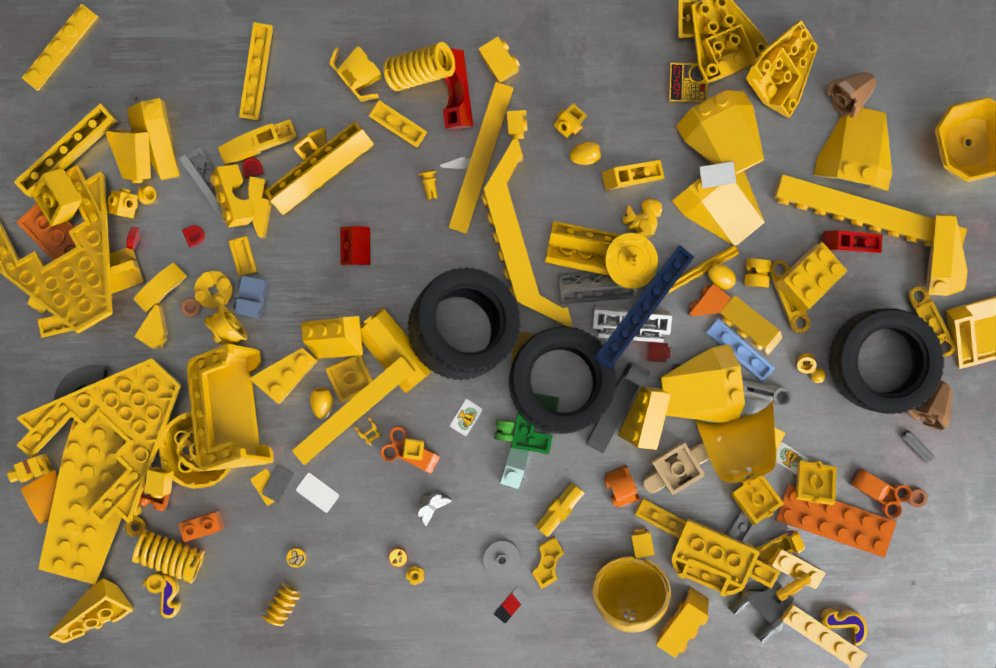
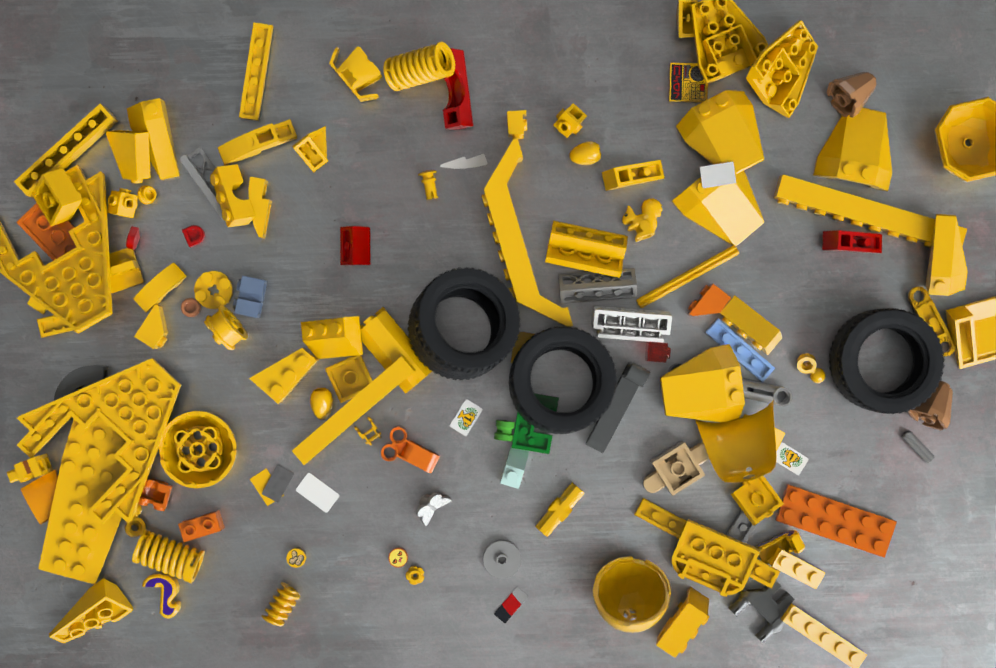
(59, 47): yellow plate -> none
(156, 583): yellow tile -> none
(158, 482): yellow brick -> none
(225, 408): yellow windscreen -> none
(242, 256): yellow tile -> none
(252, 167): red tile -> none
(318, 168): yellow brick -> none
(398, 124): yellow plate -> none
(413, 449): yellow tile -> none
(481, 157): yellow tile -> none
(499, 60): yellow brick -> none
(550, 553): yellow tile -> none
(622, 486): orange cylinder -> none
(631, 260): yellow piece -> none
(641, 543): yellow brick -> none
(643, 307): dark blue plate -> none
(646, 418): yellow wedge -> none
(721, 276): yellow animal -> none
(757, 273): yellow wheel -> none
(790, 310): yellow plate -> none
(793, 587): yellow axle -> none
(811, 277): yellow brick -> none
(816, 482): yellow plate -> none
(845, 619): yellow animal -> none
(882, 492): orange piece -> none
(918, 497): nougat tile -> none

